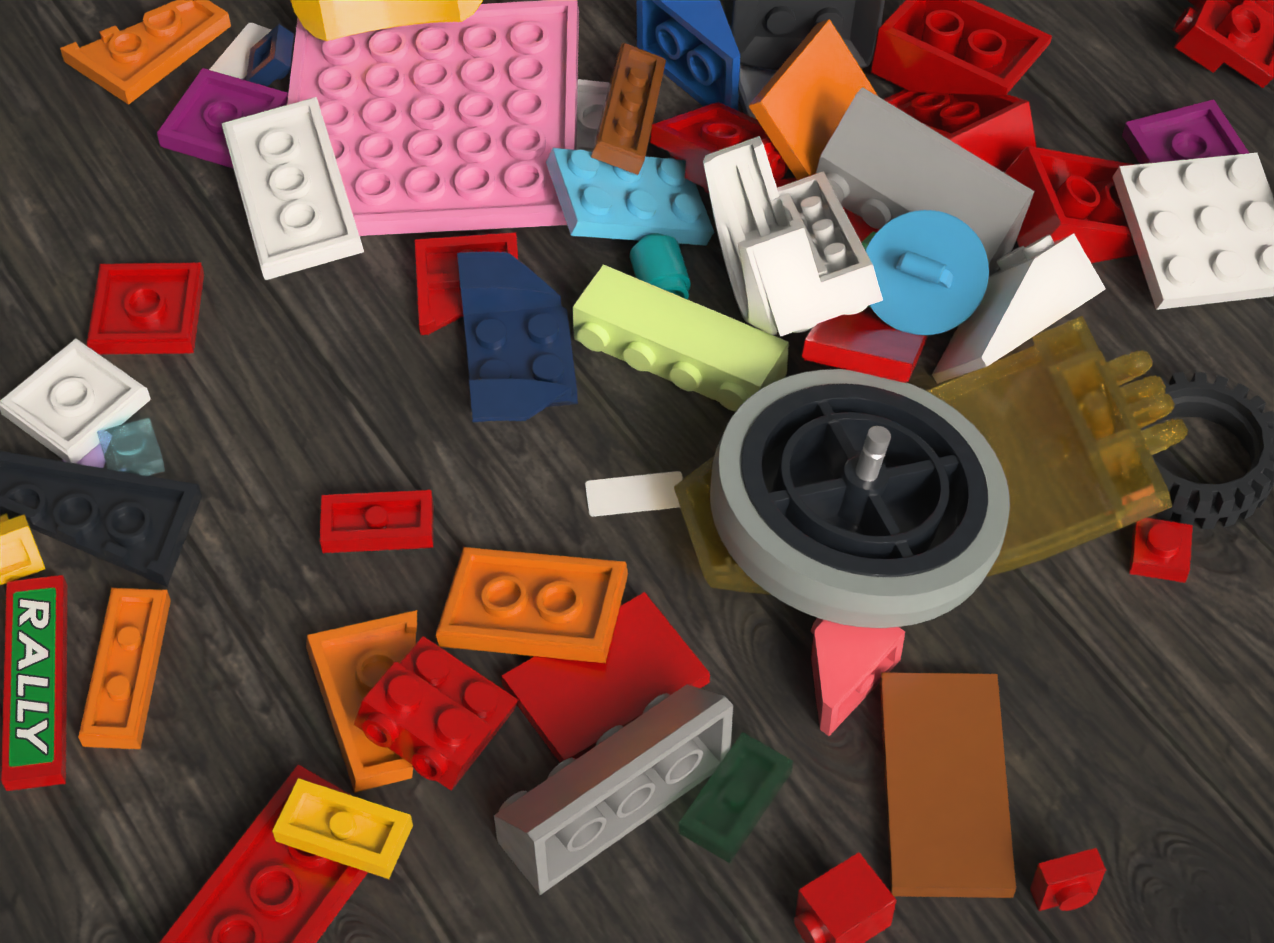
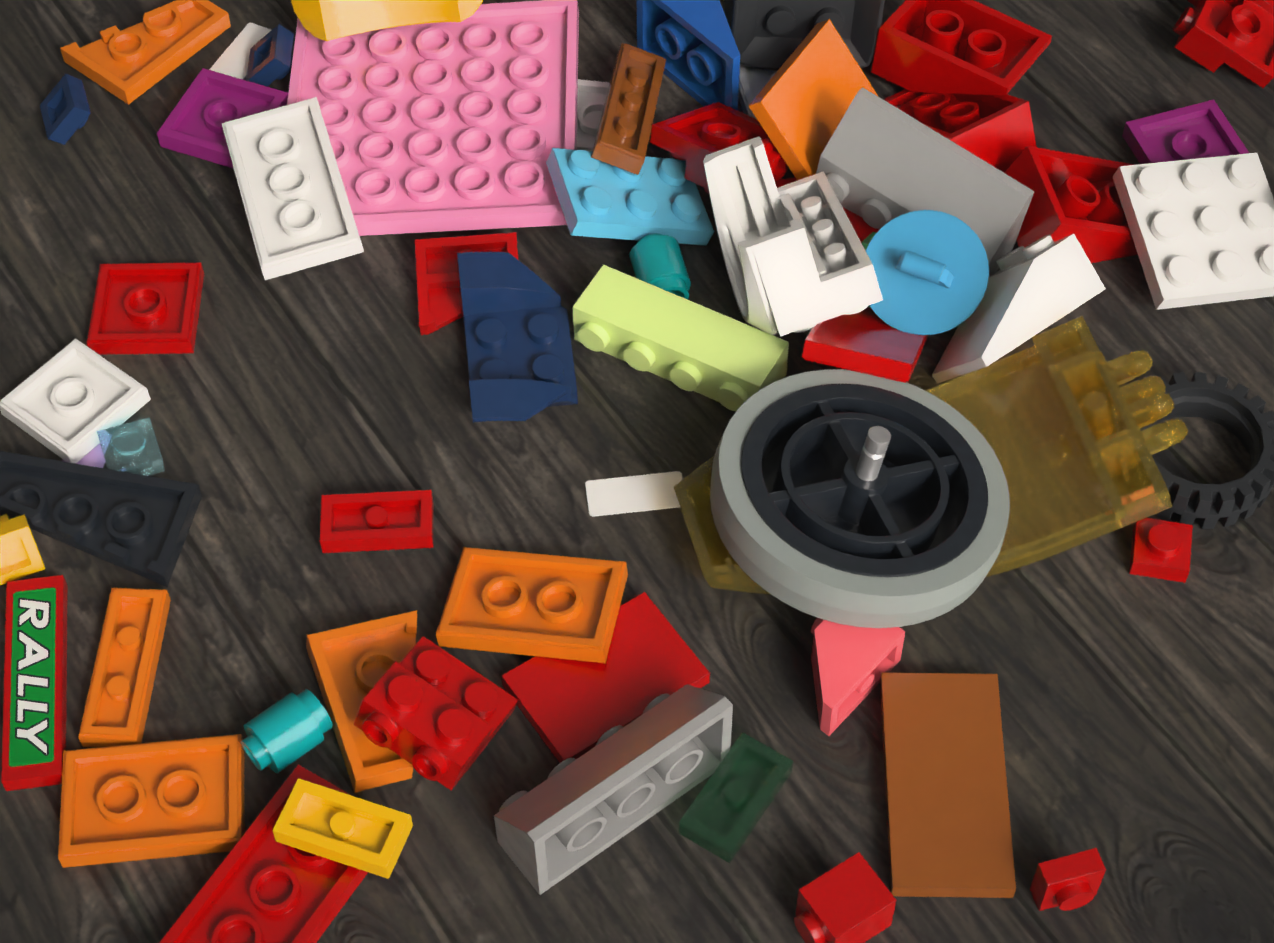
(65, 109): none -> dark blue plate
(151, 800): none -> orange tile
(286, 731): none -> teal brick

